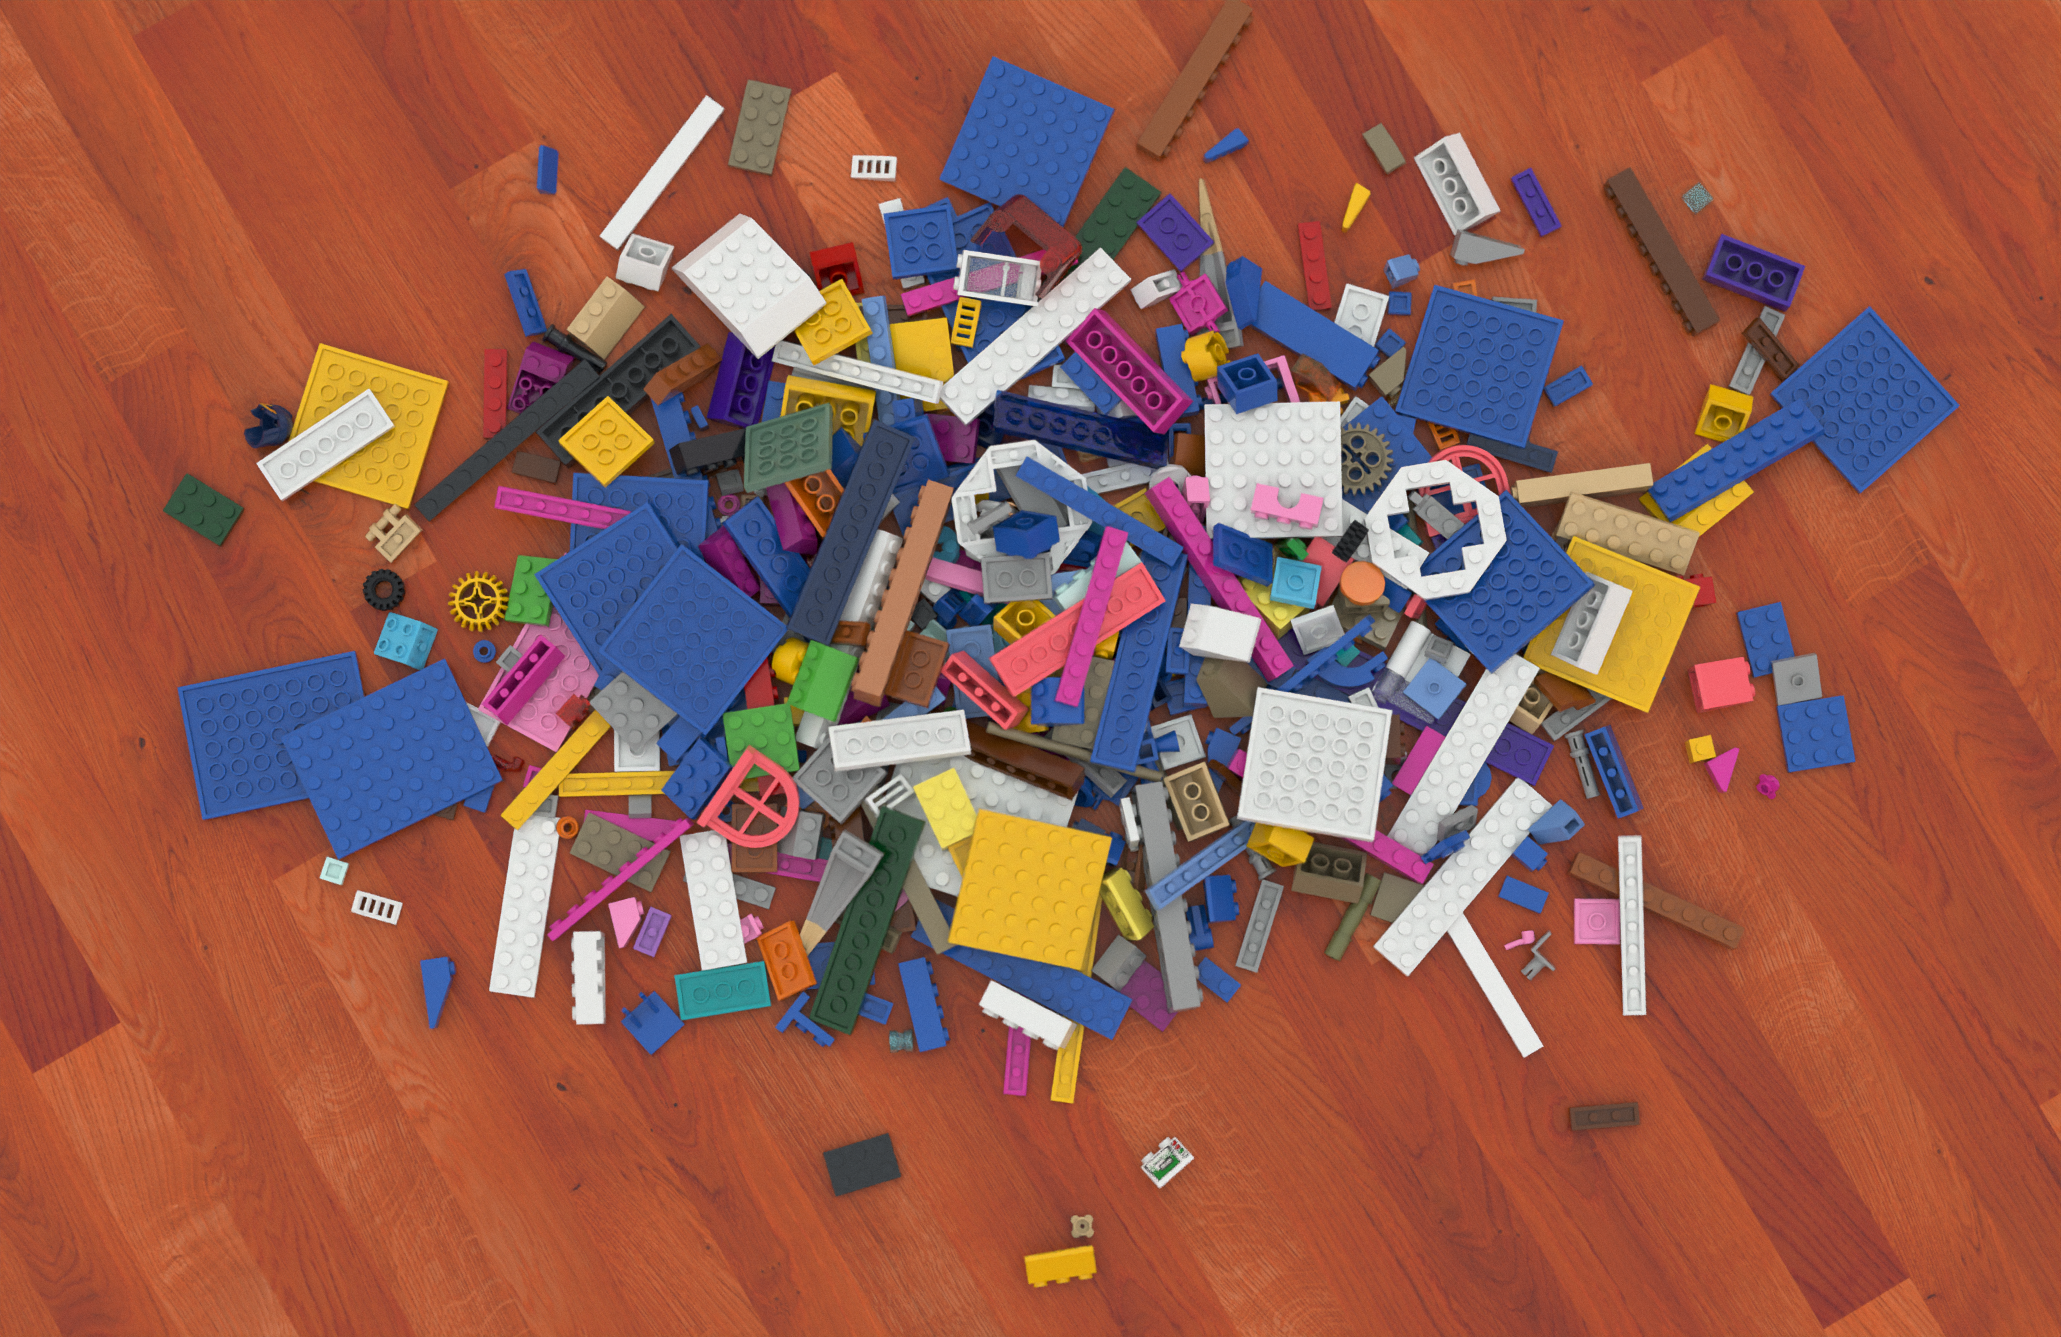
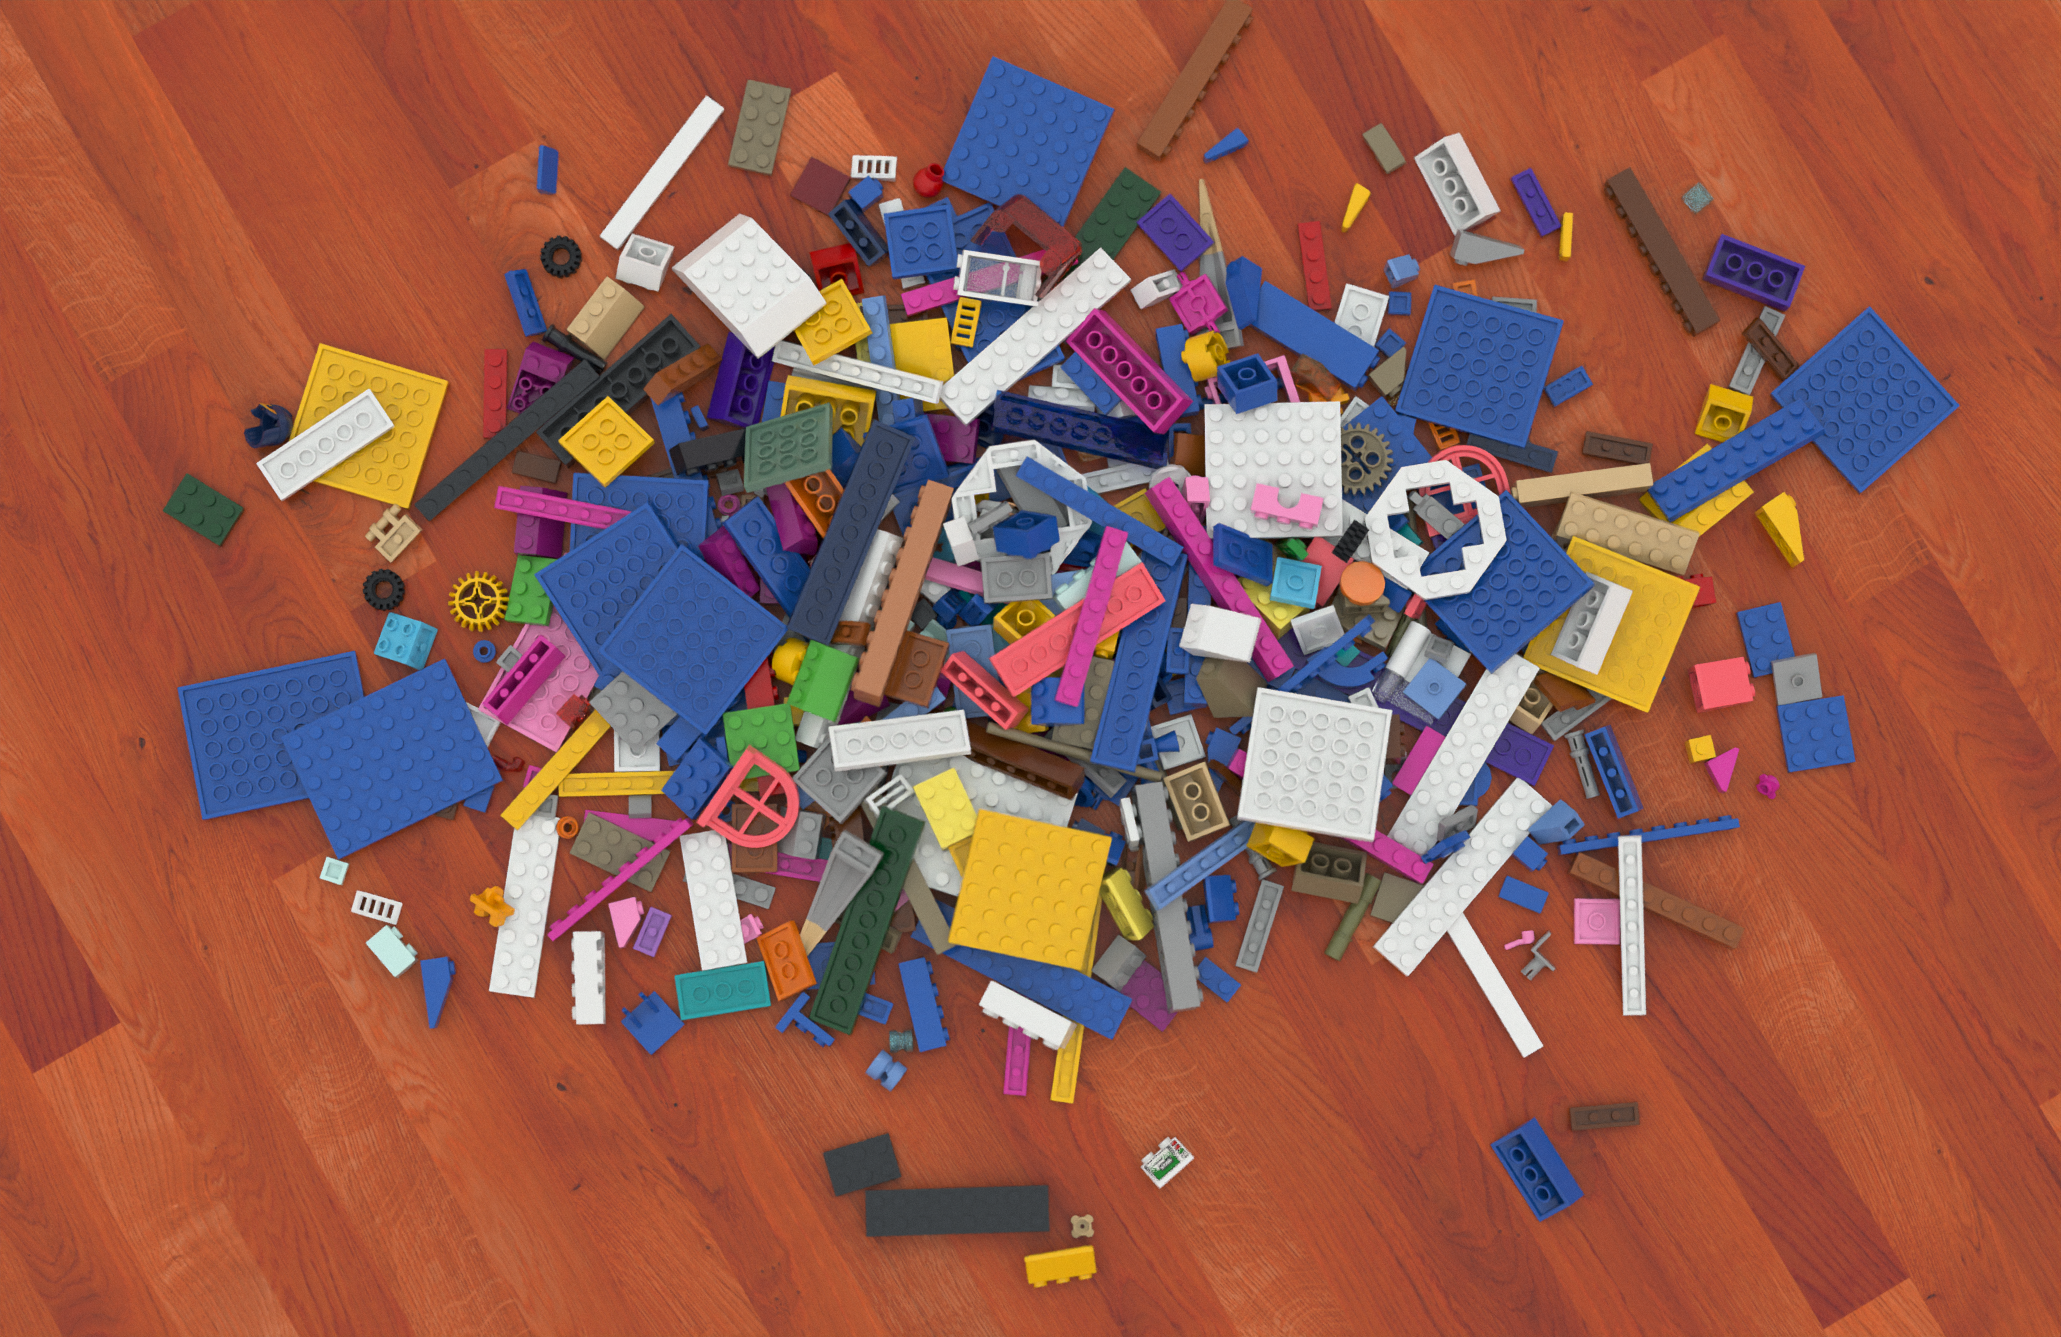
(392, 950): none -> light aqua brick
(492, 903): none -> light orange hips
(539, 535): none -> magenta slope
(561, 243): none -> black tyre
(820, 186): none -> dark red tile
(859, 232): none -> dark blue brick
(866, 193): none -> blue brick
(886, 1070): none -> medium blue wheel
(929, 181): none -> red piece
(957, 1210): none -> black brick
(961, 541): none -> white slope
(1397, 635): none -> olive pin
(1537, 1169): none -> blue slope
(1565, 237): none -> yellow tile
(1616, 448): none -> reddish brown plate
(1658, 833): none -> blue plate
(1782, 525): none -> yellow slope

